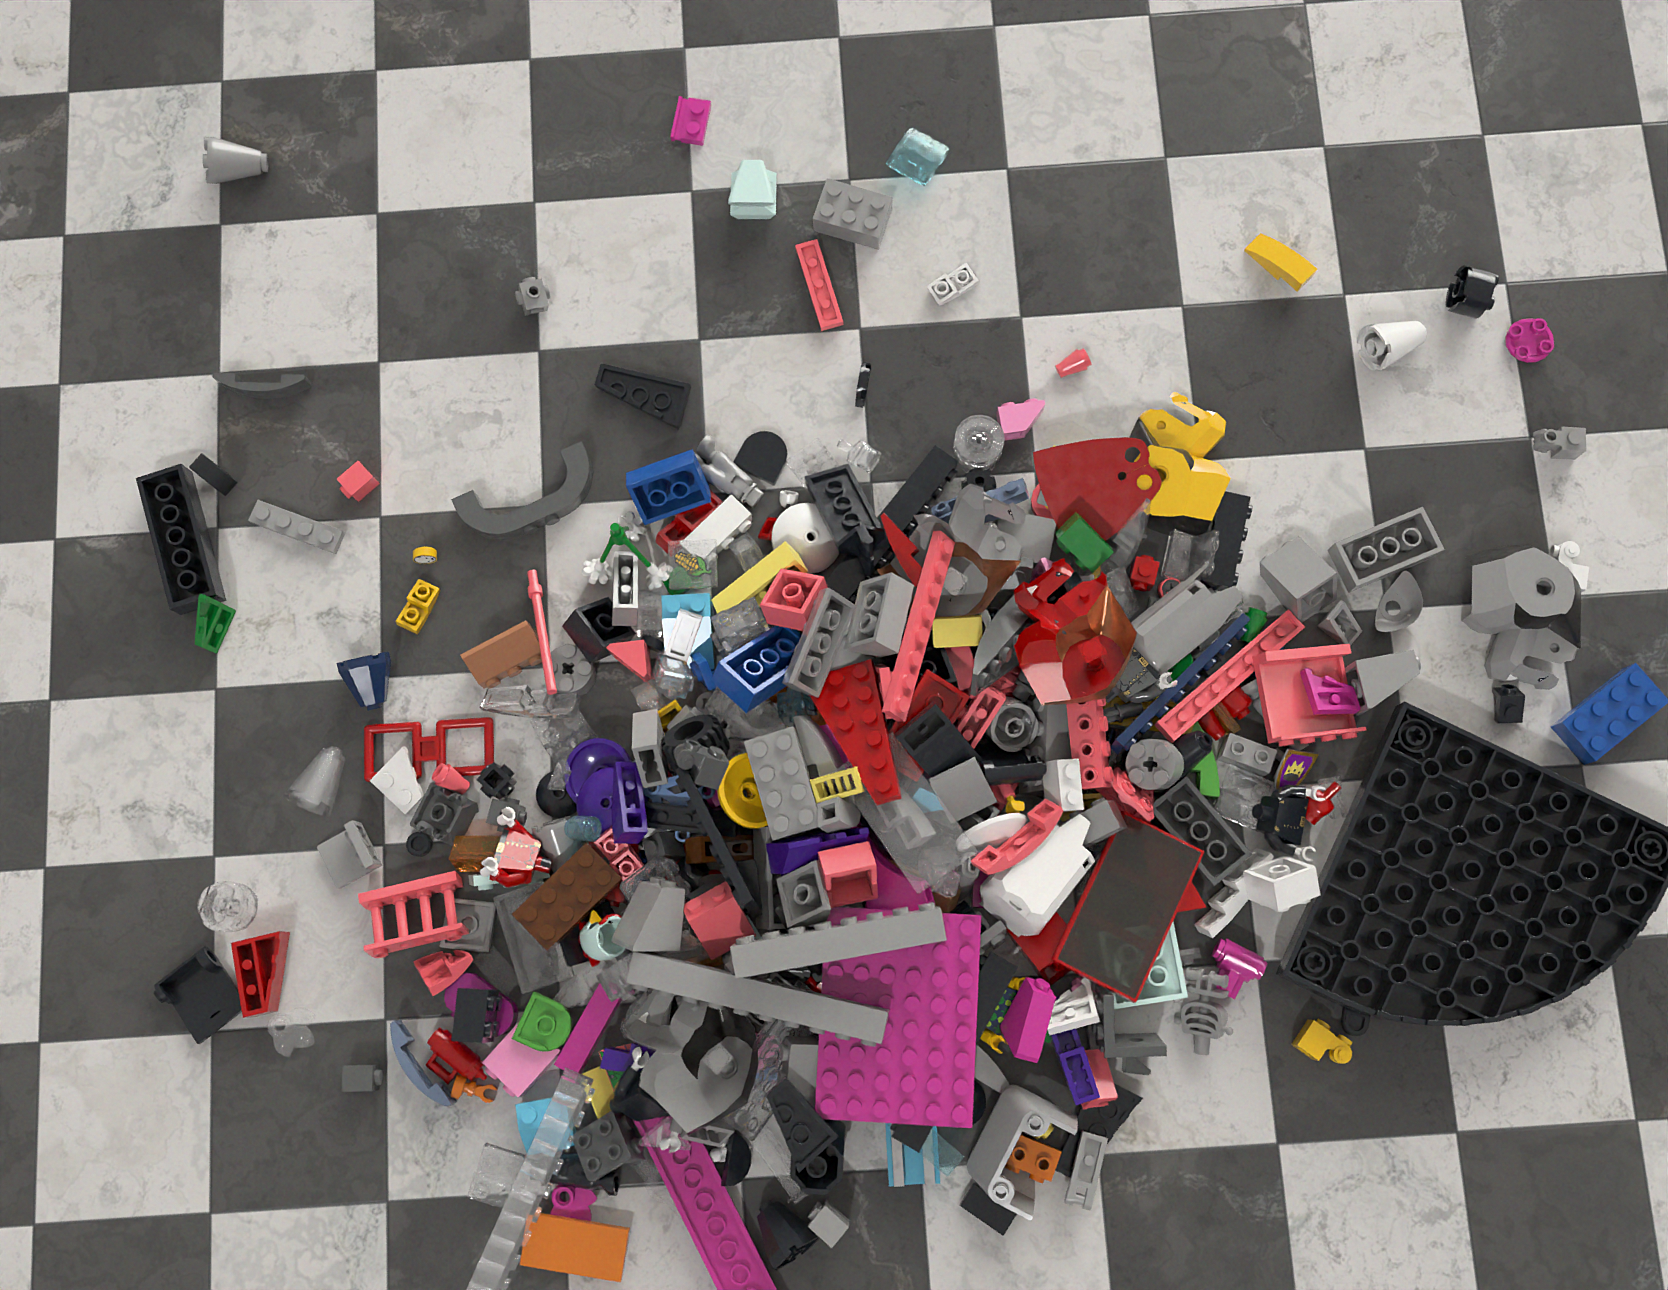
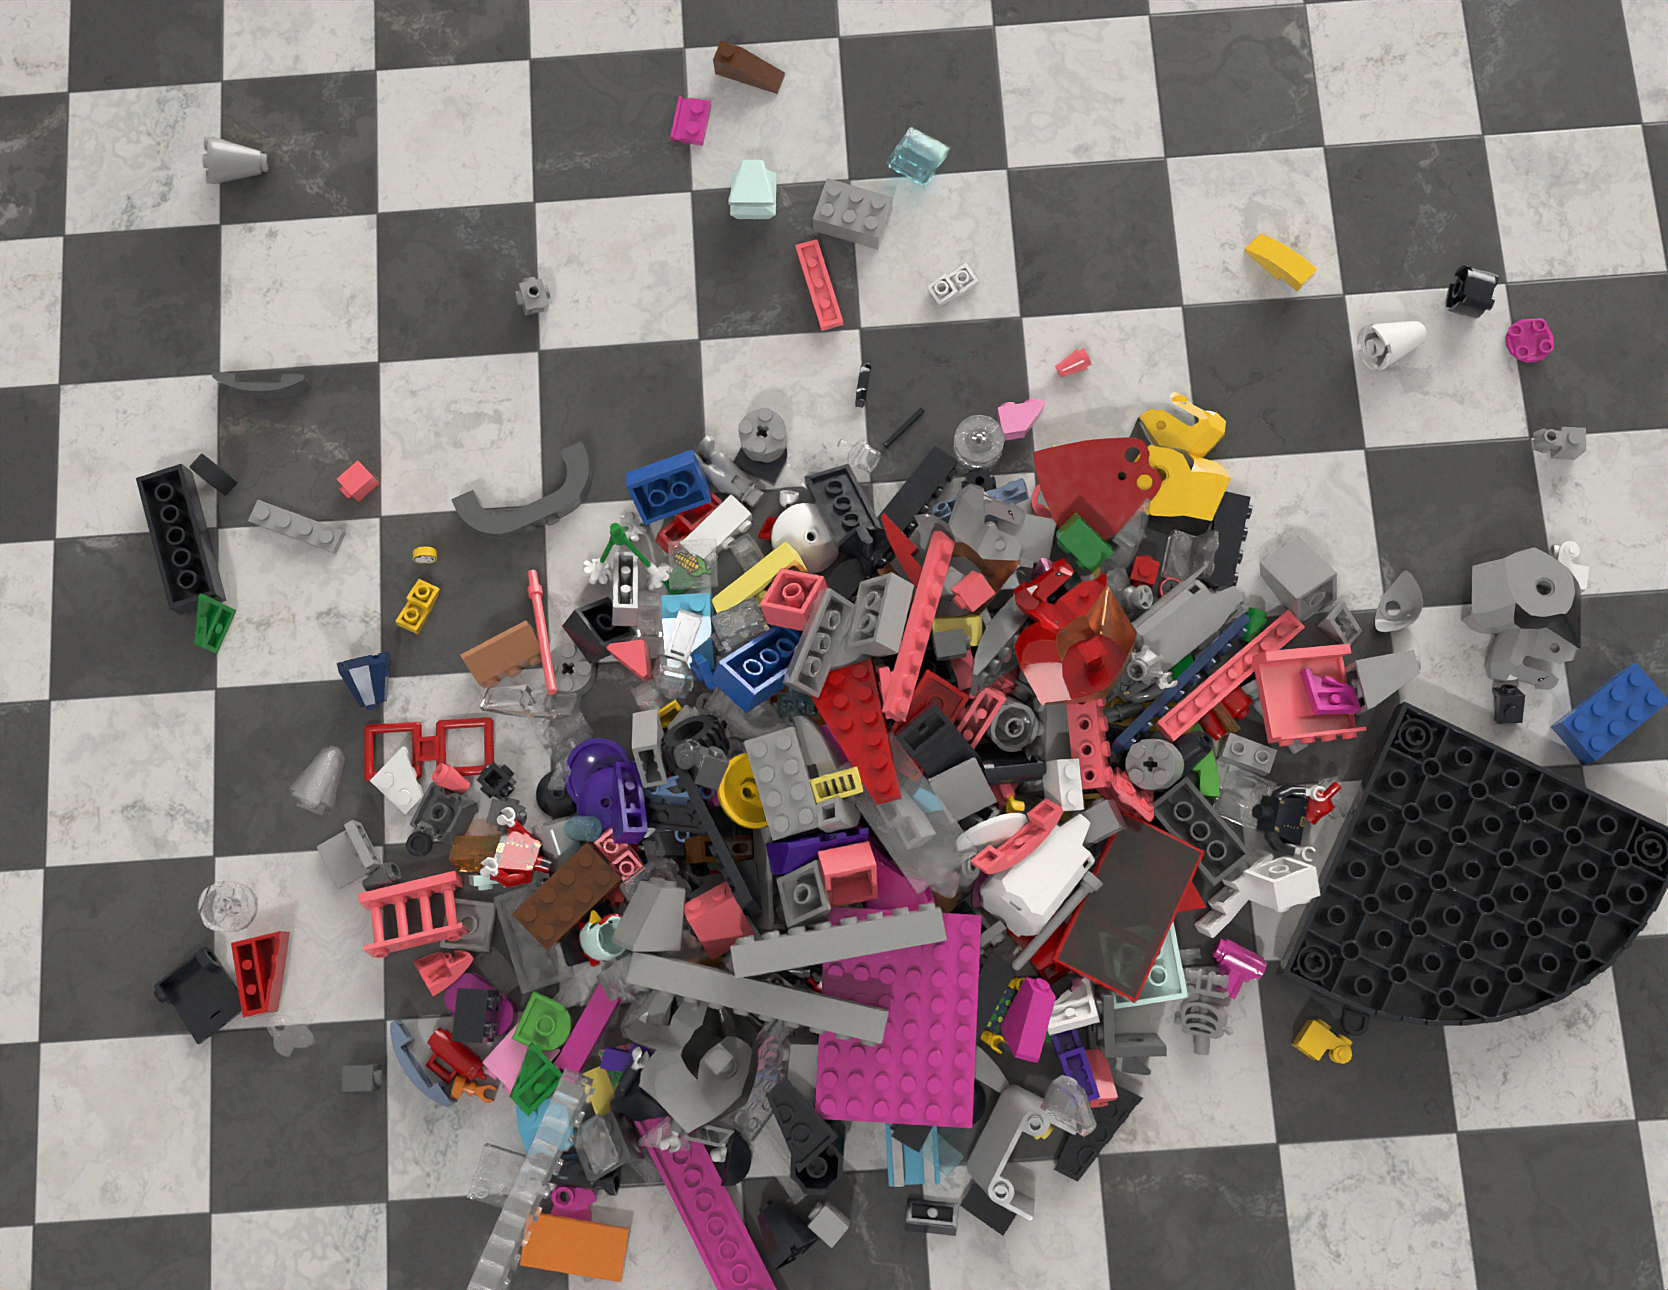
(384, 876): none -> dark grey cone
(535, 1080): none -> green wing
(596, 1141): none -> clear slope
(649, 393): black wing -> none
(654, 643): black tile -> none
(745, 67): none -> reddish brown slope
(763, 422): none -> light grey brick
(908, 423): none -> black piece
(931, 1217): none -> black slope
(950, 644): none -> dark grey brick
(972, 591): none -> coral brick
(1034, 1158): orange brick -> none
(1069, 1105): none -> clear slope
(1086, 1169): light grey plate -> none
(1088, 885): none -> light grey piece
(1137, 597): none -> light grey wheel
(1144, 665): none -> light grey rock
(1293, 766): shield -> none
(1385, 549): light grey brick -> none

